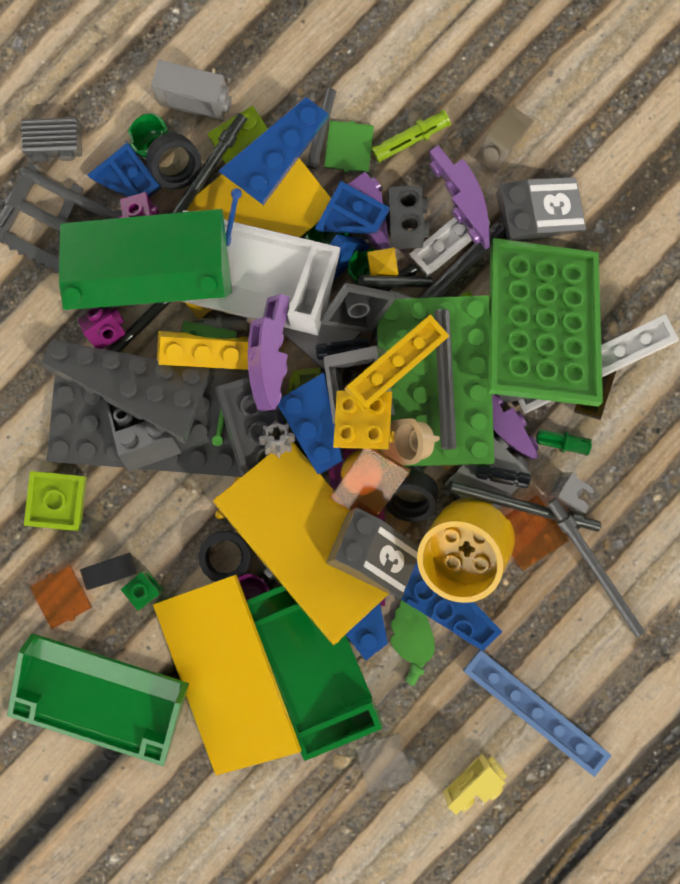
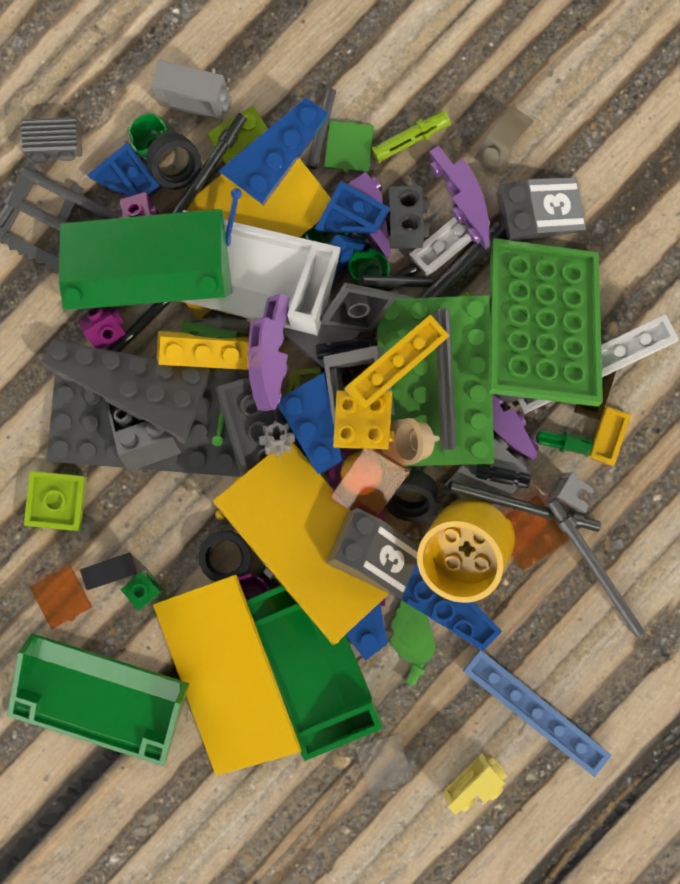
(383, 262): yellow slope -> none
(609, 436): none -> yellow tile

